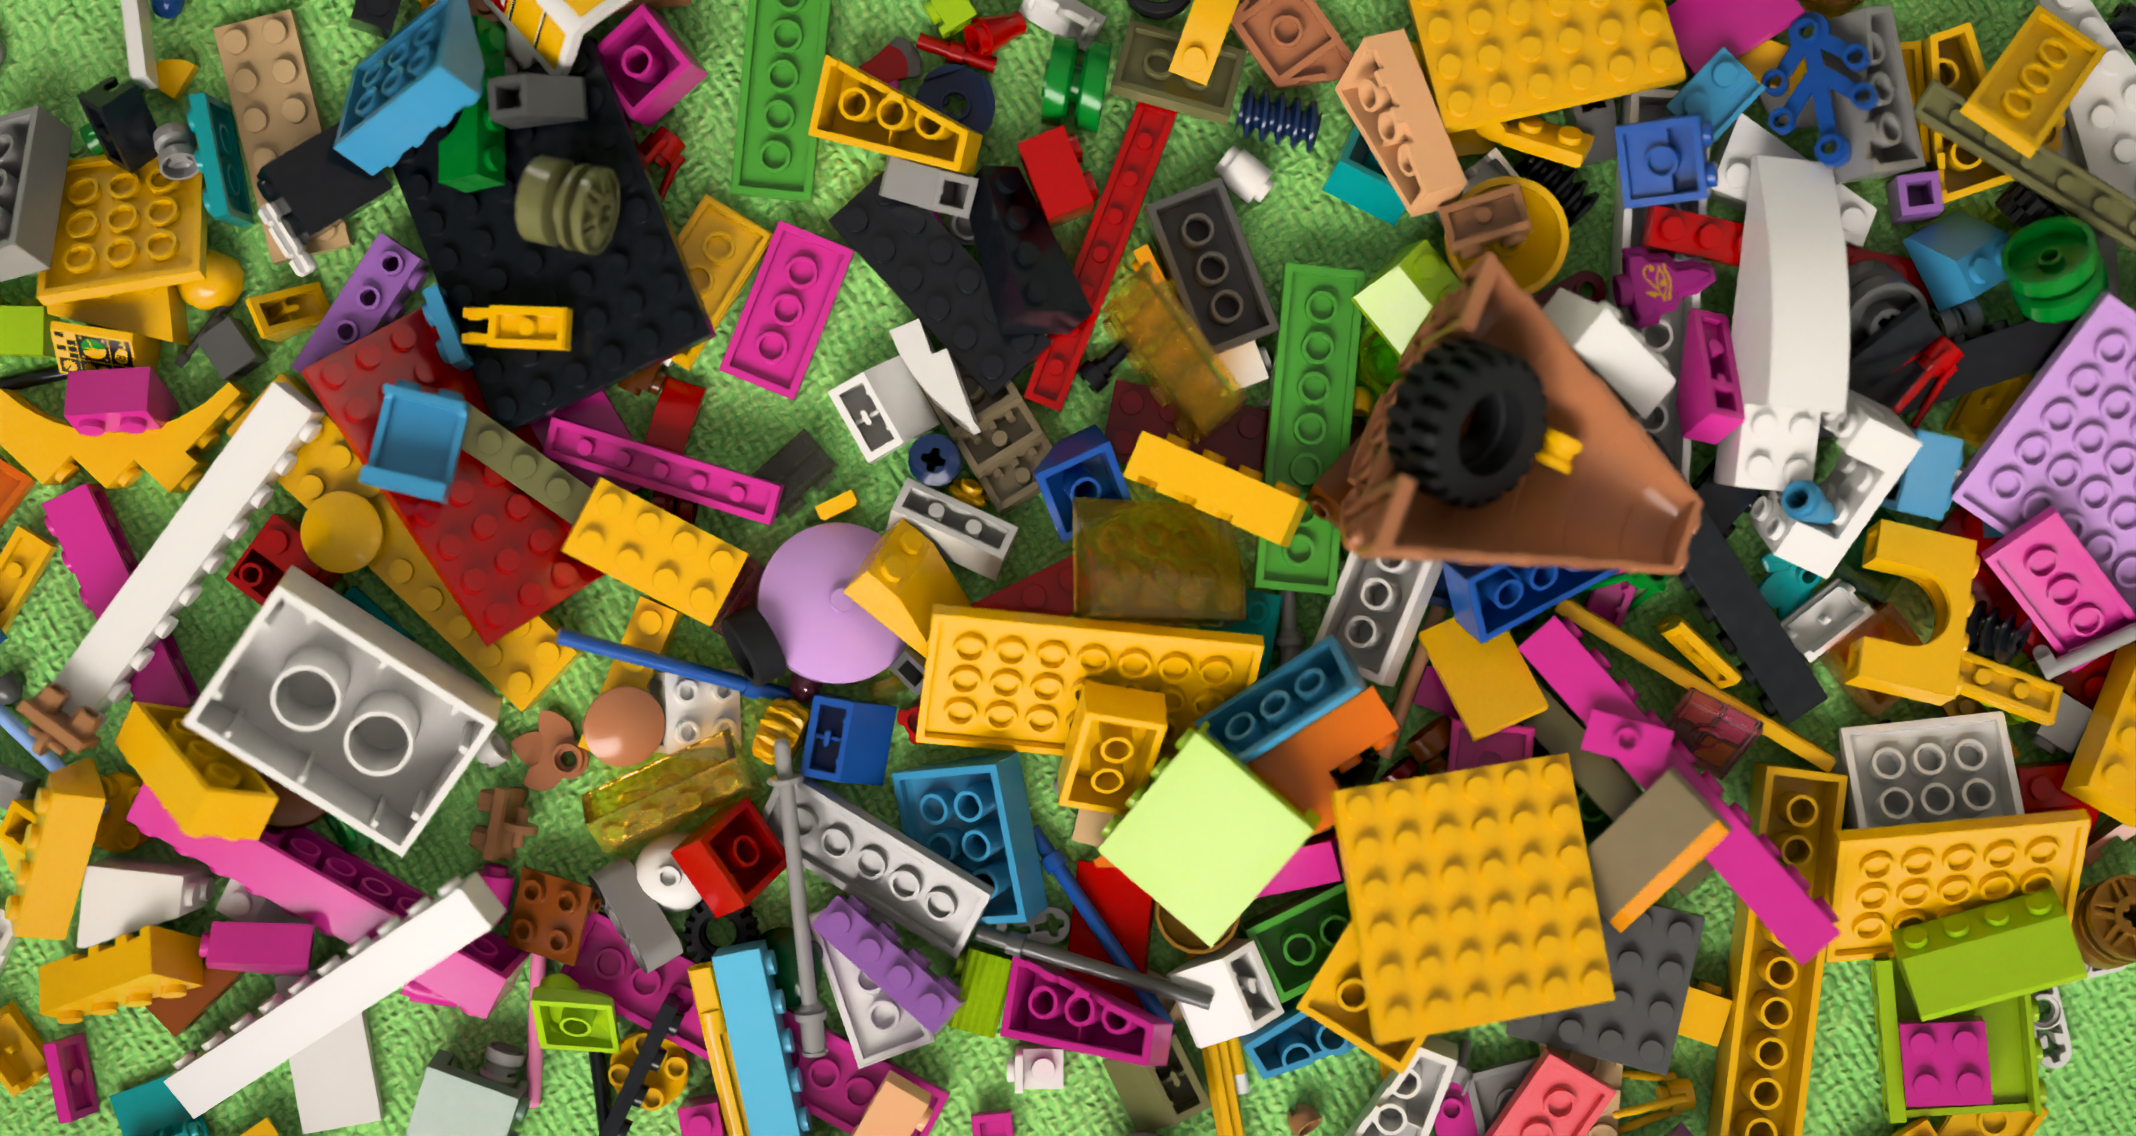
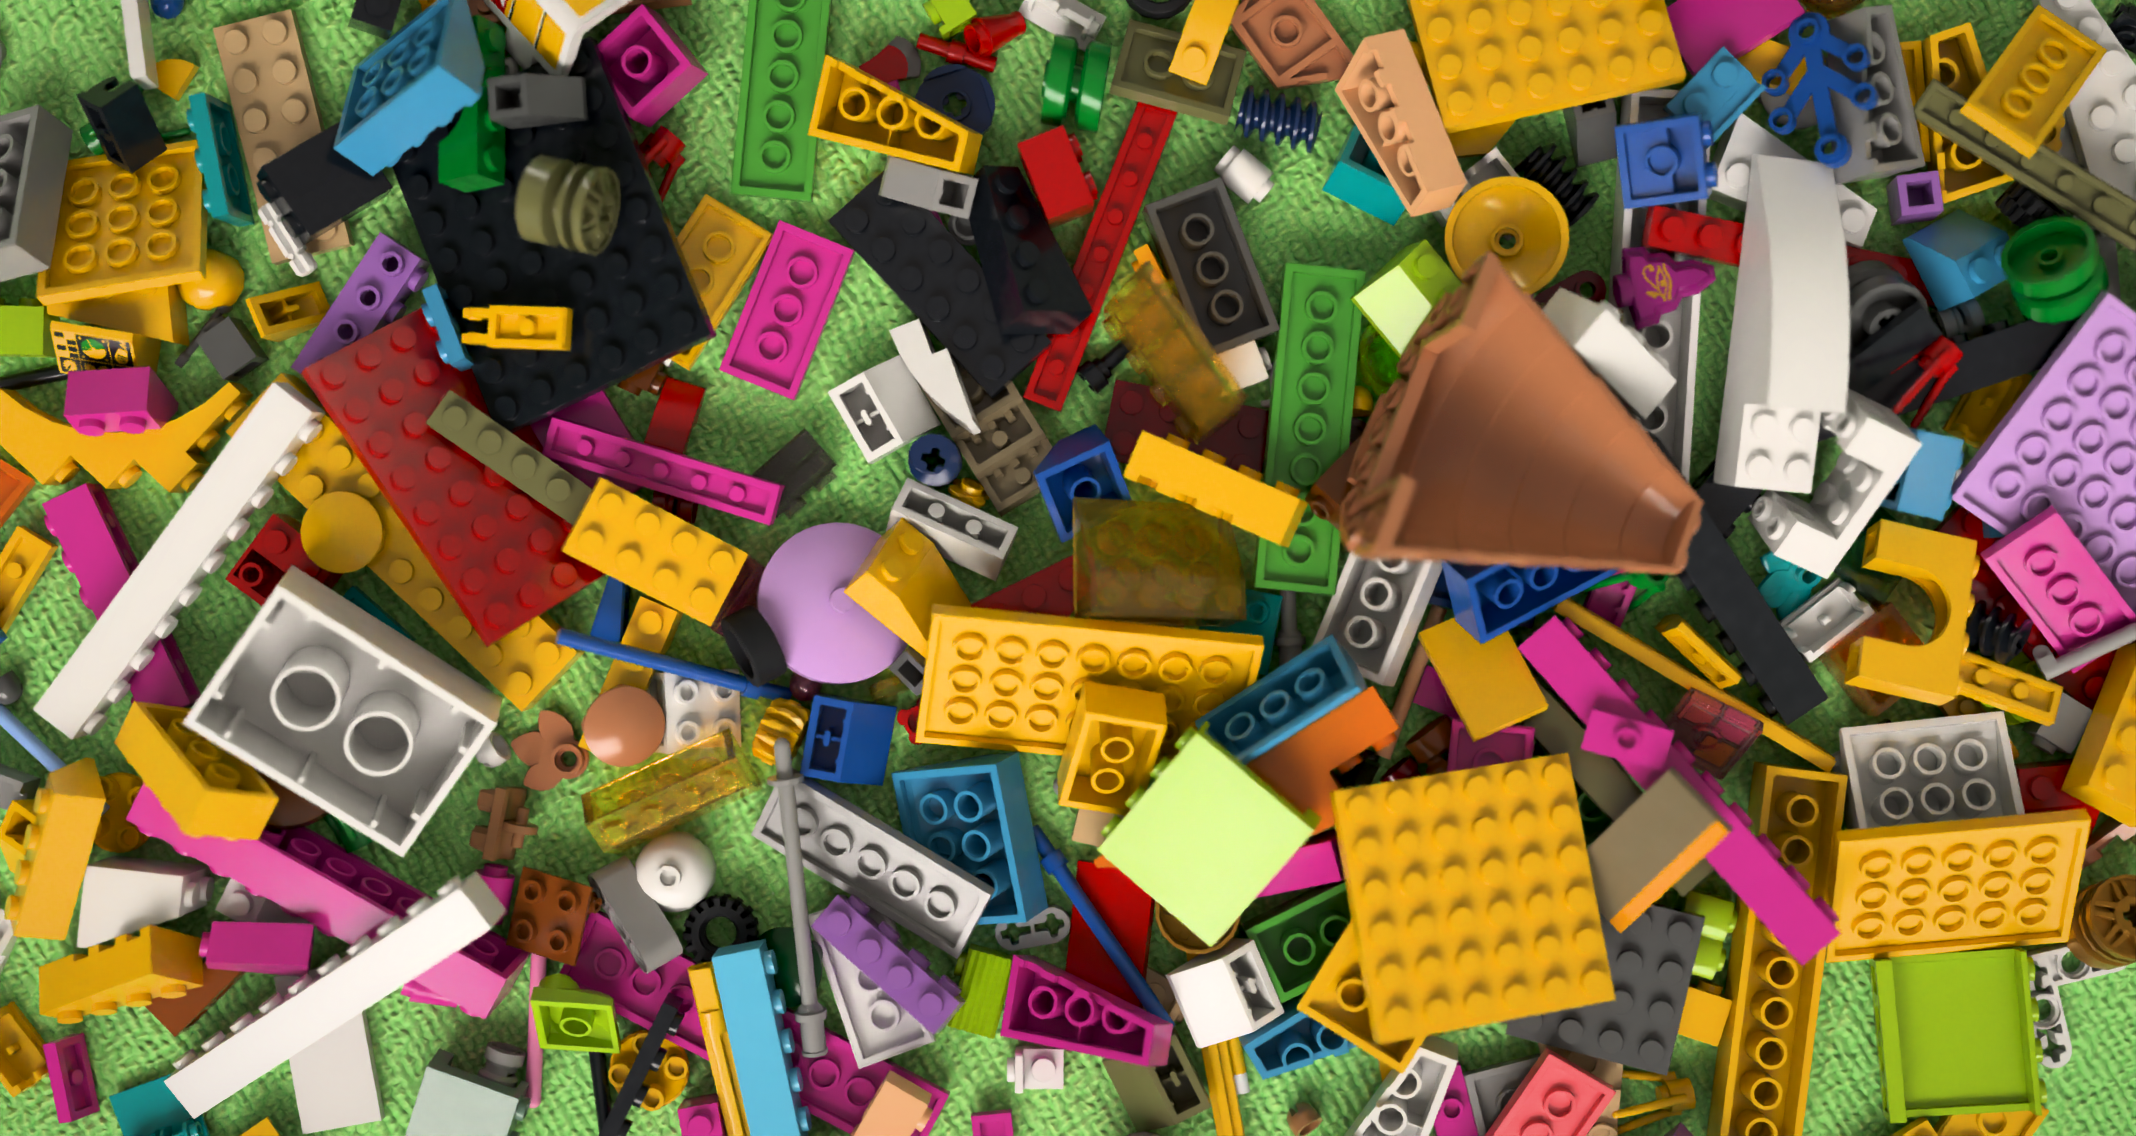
(54, 727): medium nougat hips -> none
(175, 151): light grey wheel -> none
(417, 442): dark azure panel -> none
(613, 611): none -> blue slope
(731, 857): red brick -> none
(837, 505): yellow tile -> none
(1017, 944): dark grey bar -> none
(1432, 410): black tyre -> none
(1462, 1074): light grey hand -> none
(1486, 221): medium nougat bracket -> none
(1542, 139): yellow hinge -> none
(1558, 451): yellow wheel -> none
(1708, 385): dark pink slope -> none
(1719, 920): none -> lime brick
(1806, 502): dark azure cone -> none
(1945, 1061): dark pink brick -> none
(1988, 954): lime slope -> none

